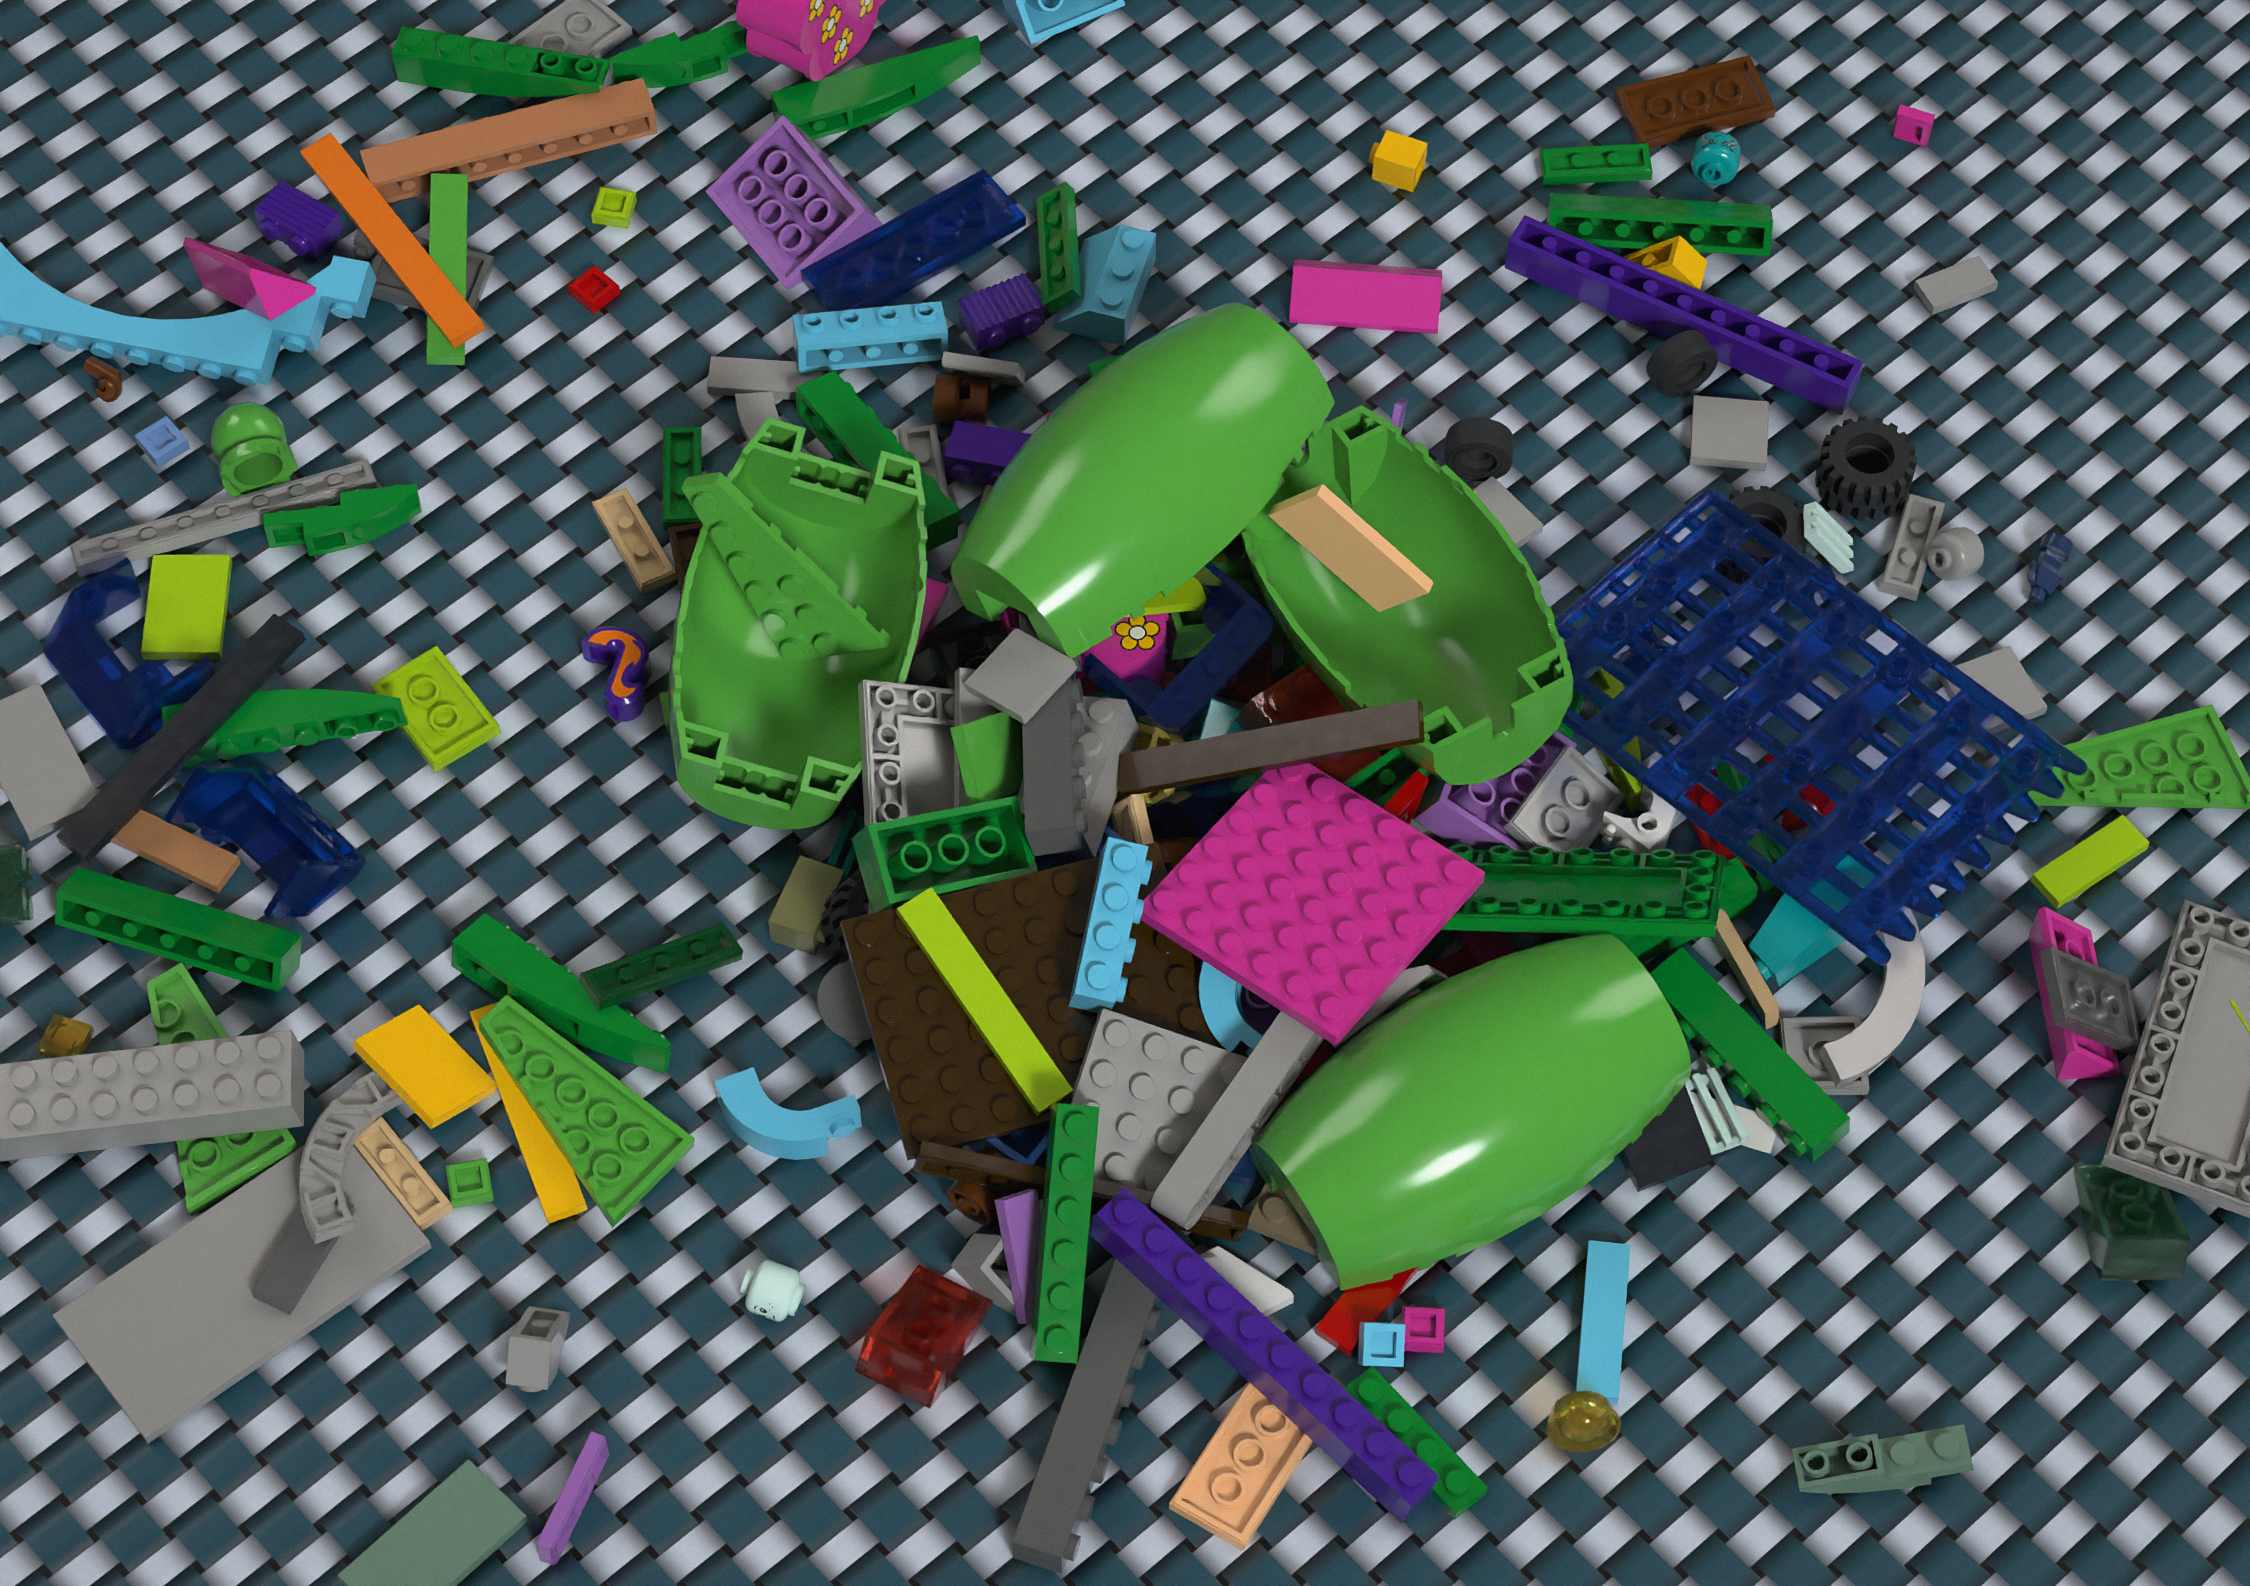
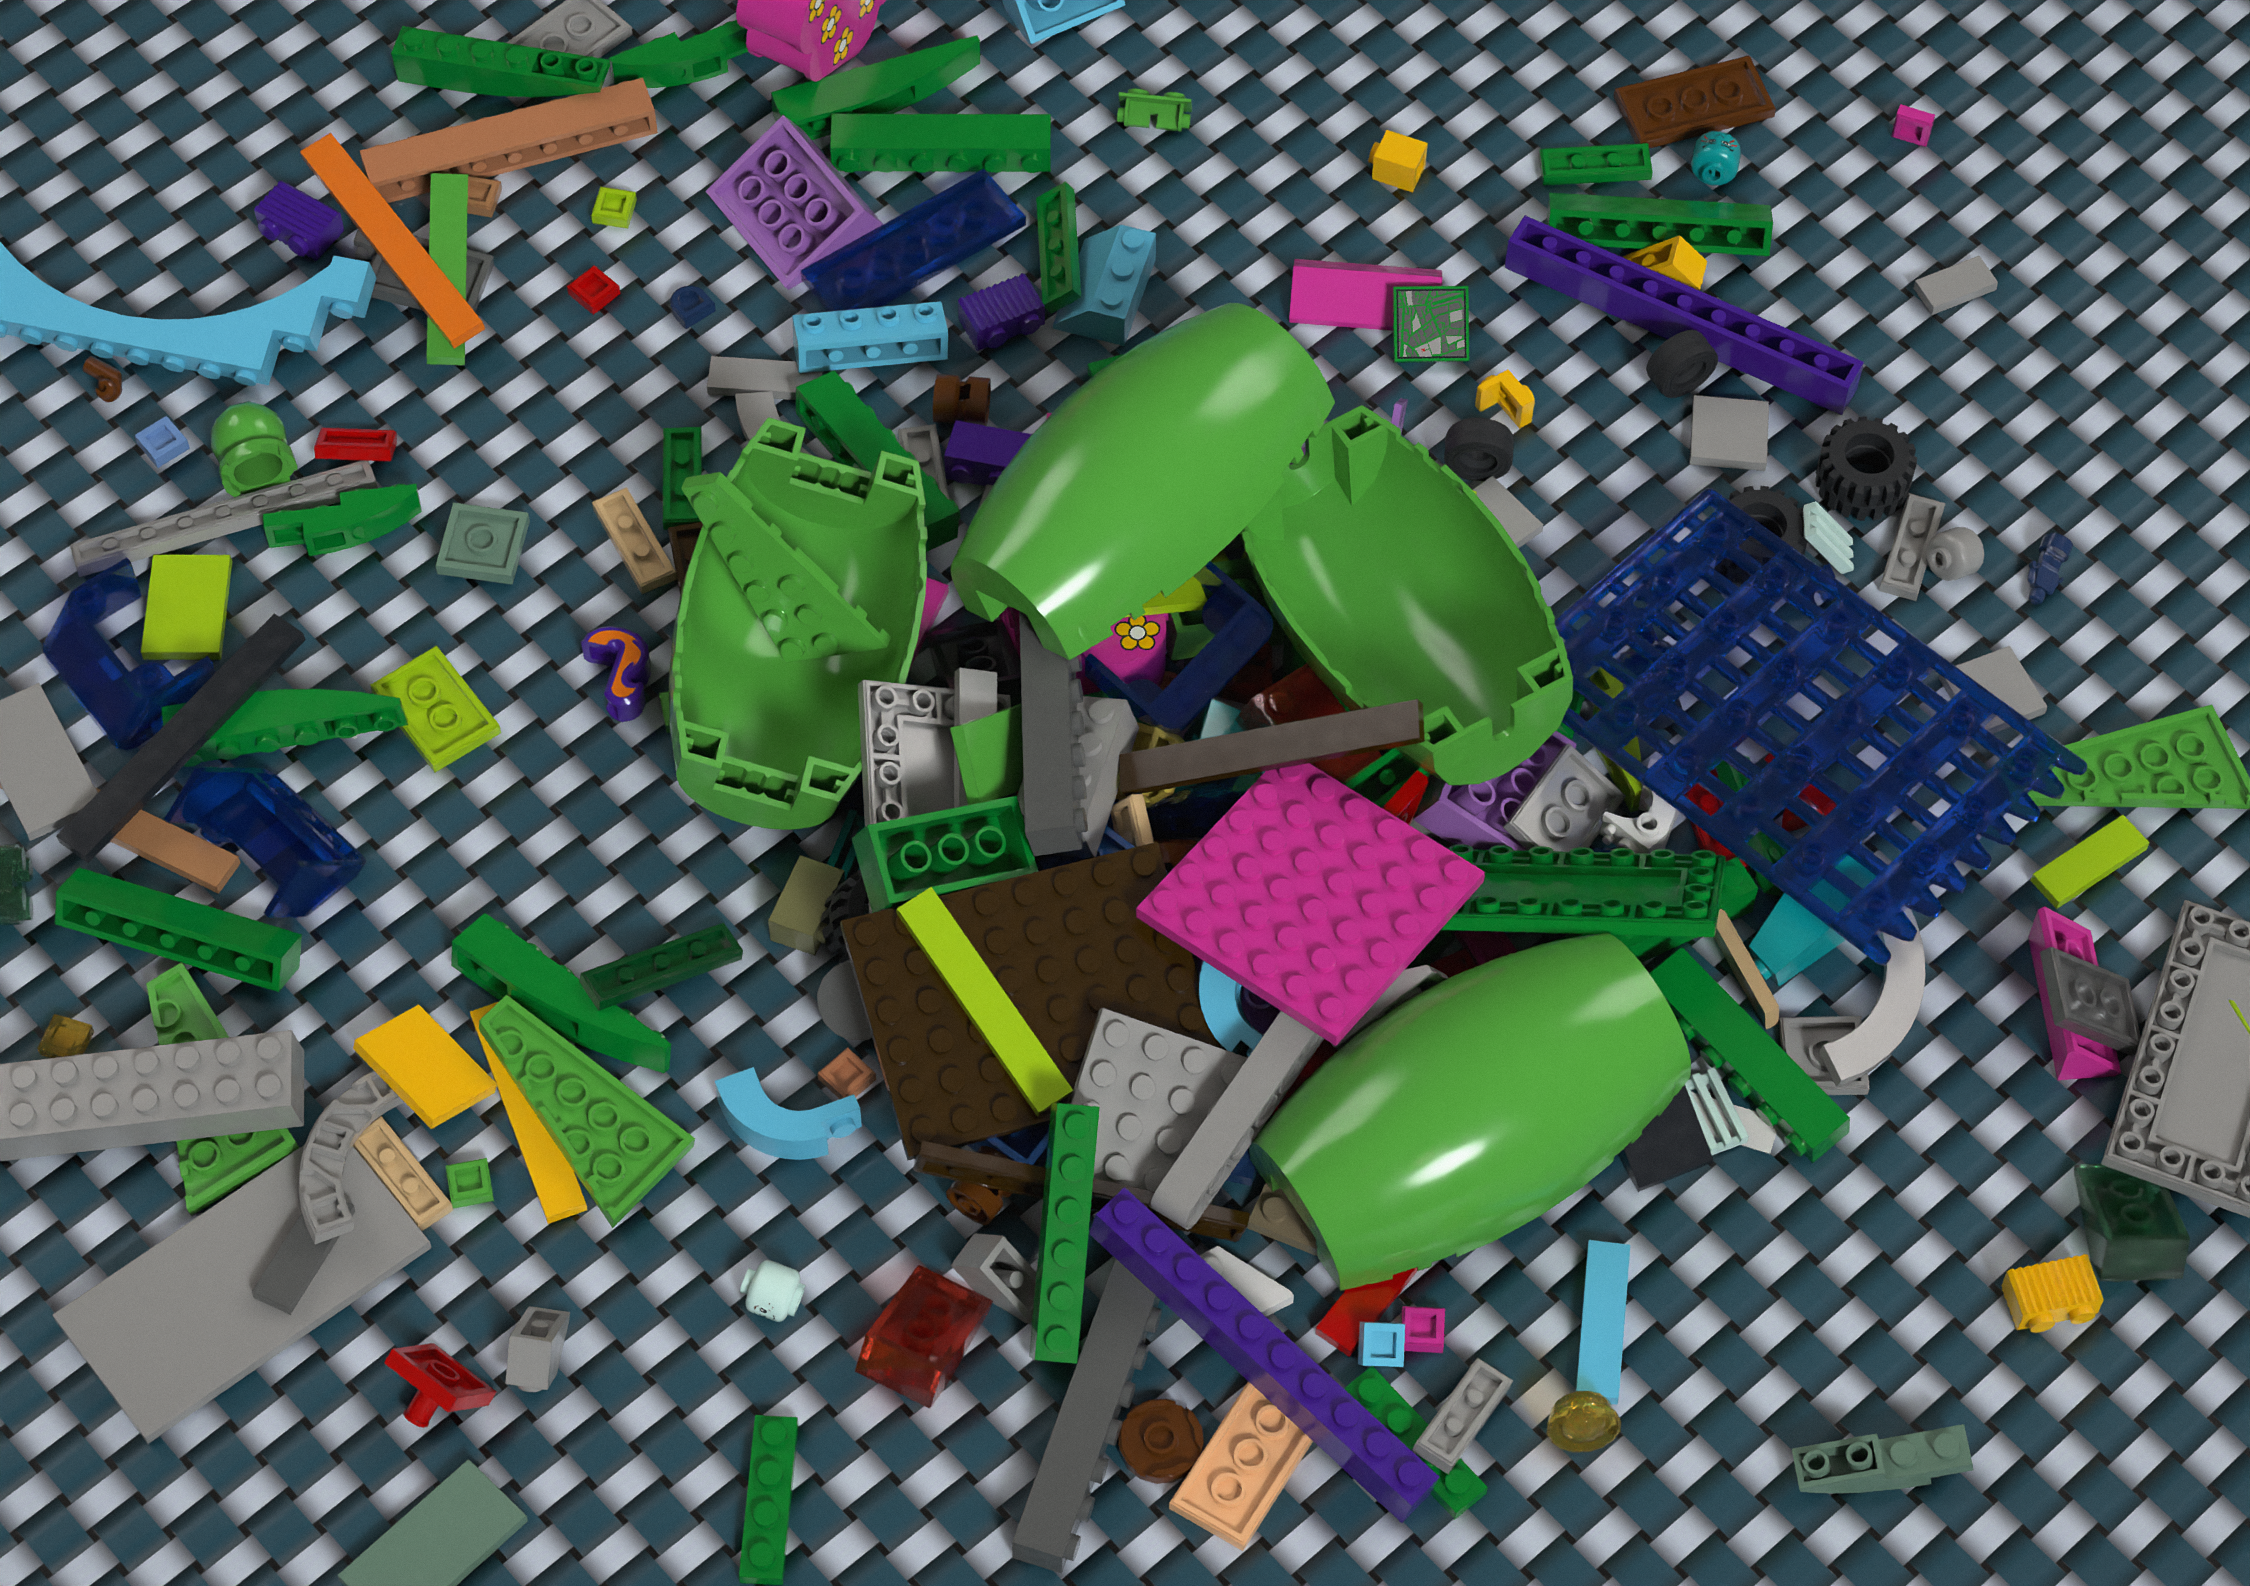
(246, 280): dark pink slope -> none
(355, 444): none -> red tile
(439, 1382): none -> red tile
(482, 543): none -> sand green plate
(483, 196): none -> medium nougat tile
(573, 1499): medium lavender tile -> none
(691, 305): none -> dark blue tile
(768, 1500): none -> green plate
(847, 1075): none -> nougat tile
(941, 142): none -> green brick
(997, 370): light grey tile -> none
(1020, 675): light grey tile -> none
(1020, 1231): medium lavender tile -> none
(1109, 925): medium azure brick -> none
(1160, 1441): none -> reddish brown tile
(1167, 108): none -> bright green hinge
(1350, 548): light nougat tile -> none
(1430, 324): none -> tile
(1462, 1416): none -> light grey tile
(1508, 392): none -> yellow bracket
(2052, 1293): none -> yellow brick

